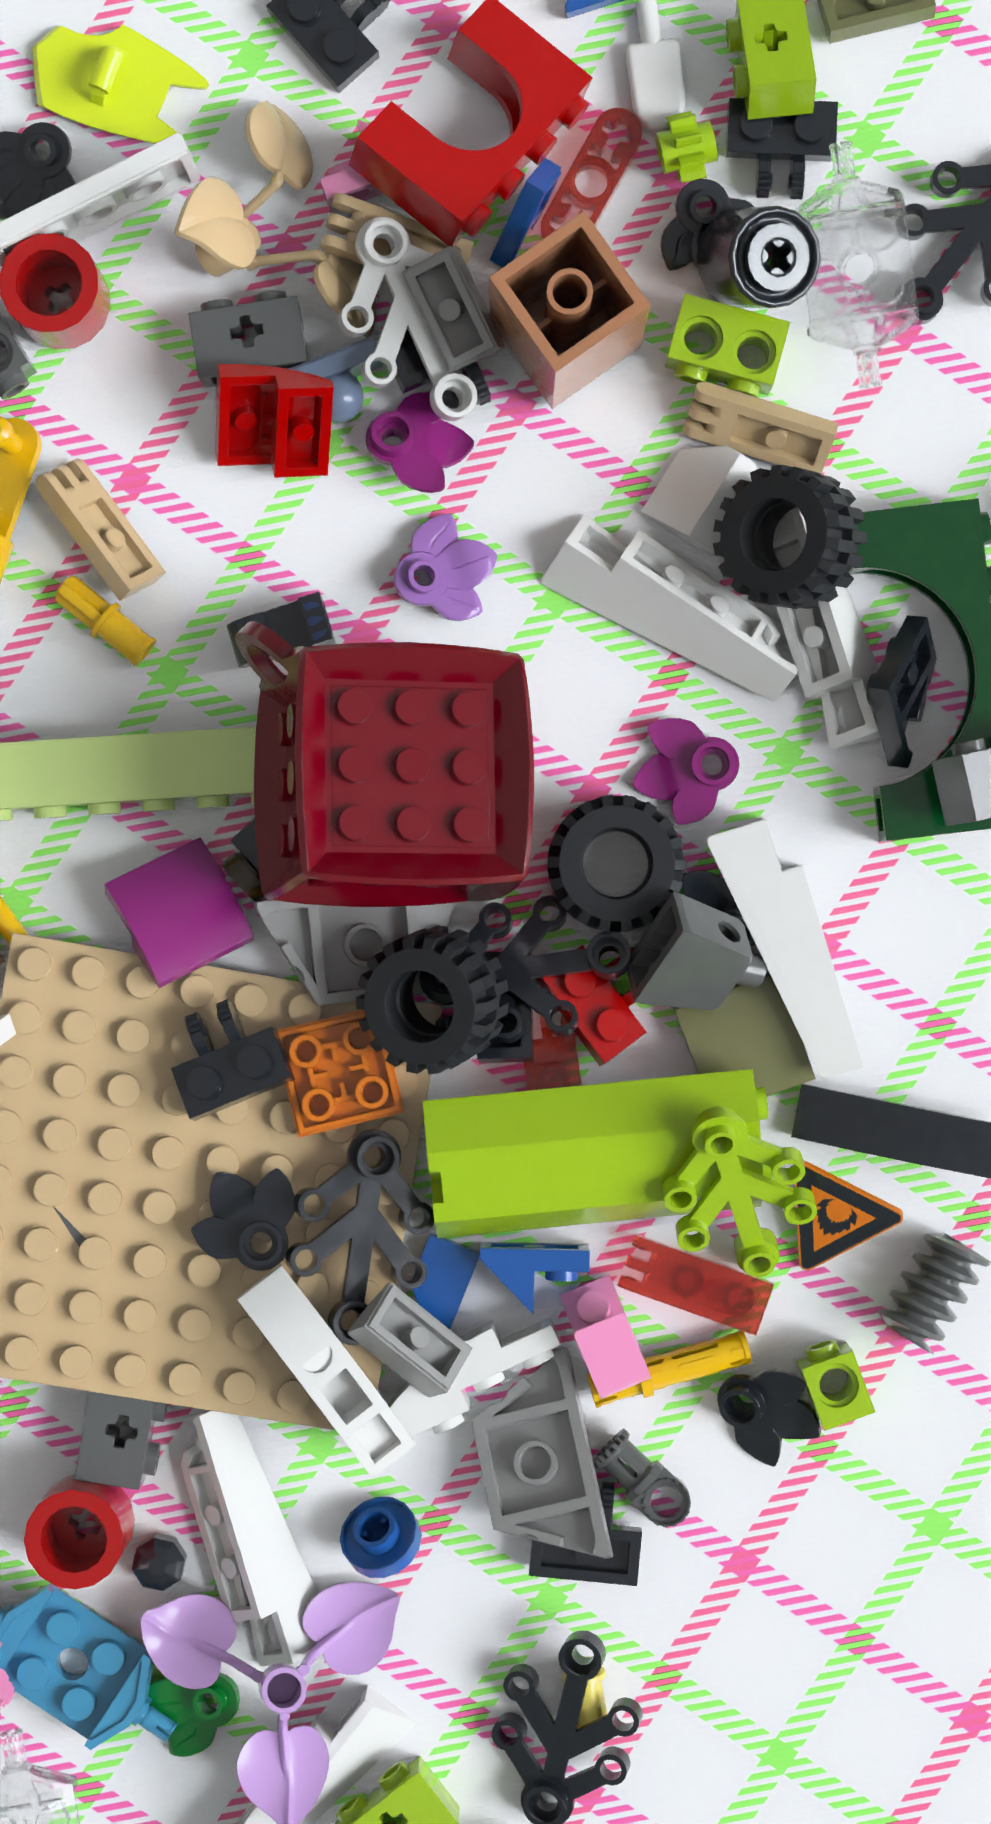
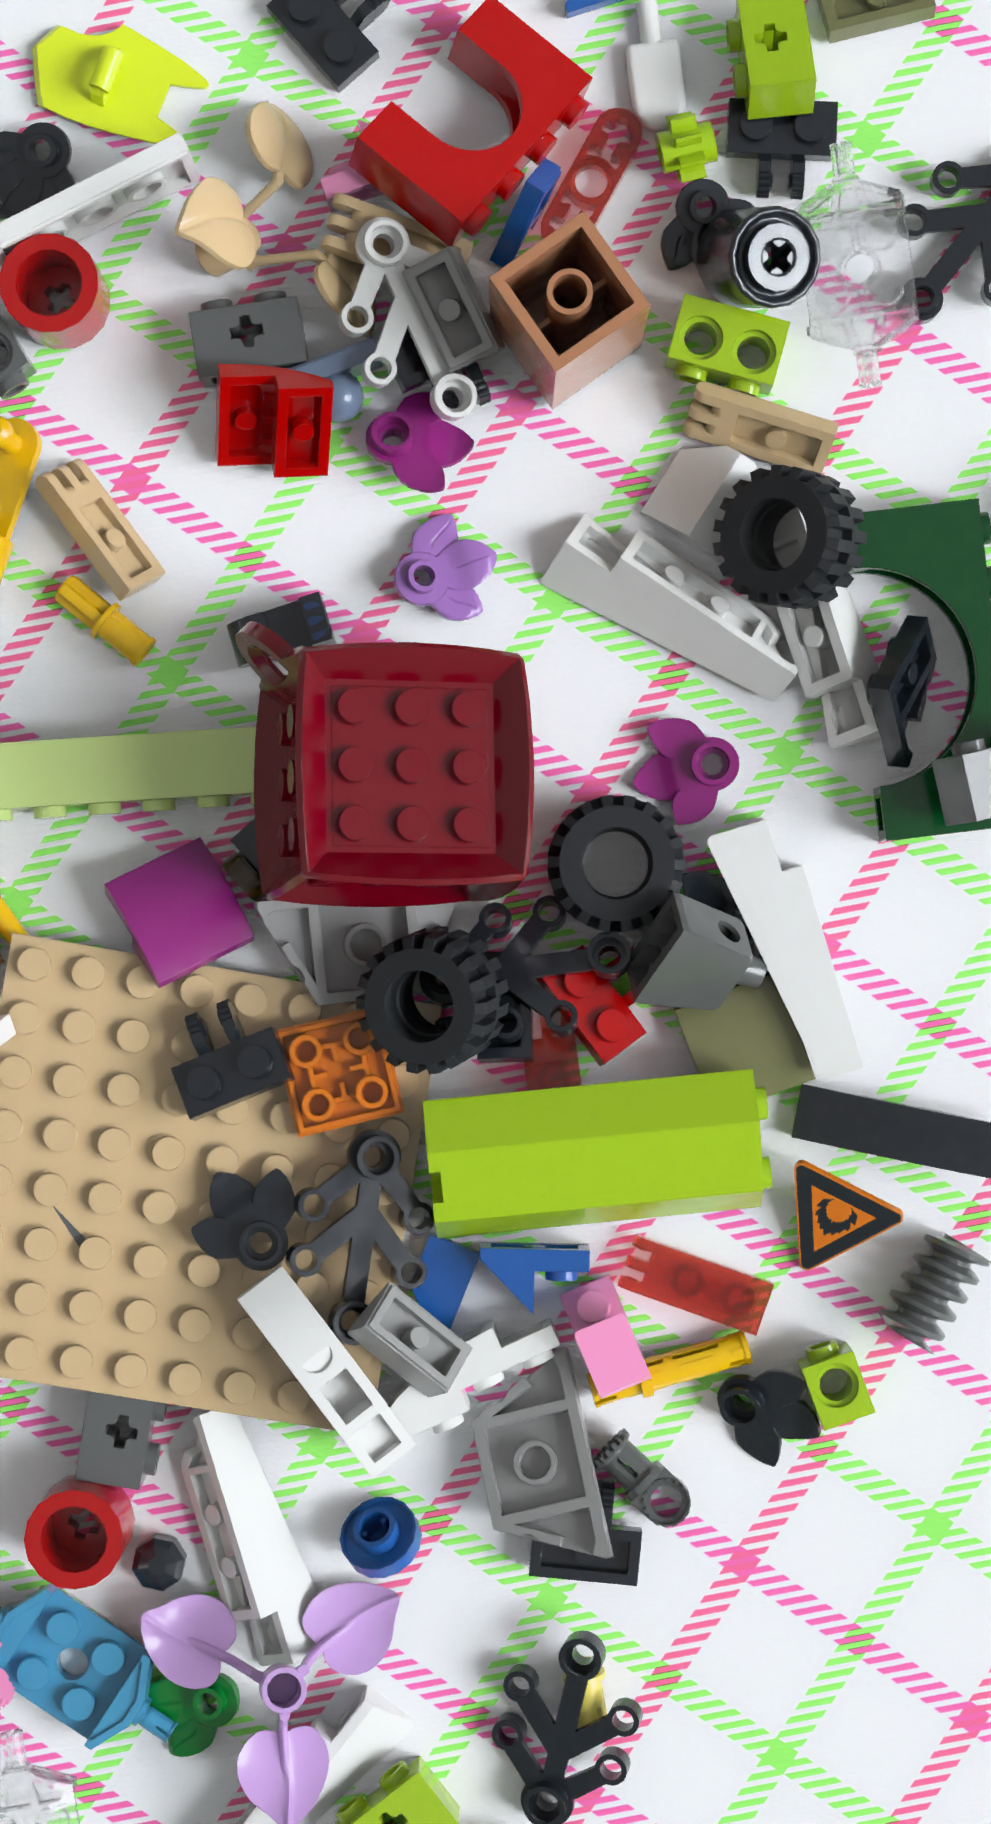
(721, 1137): lime plant -> none

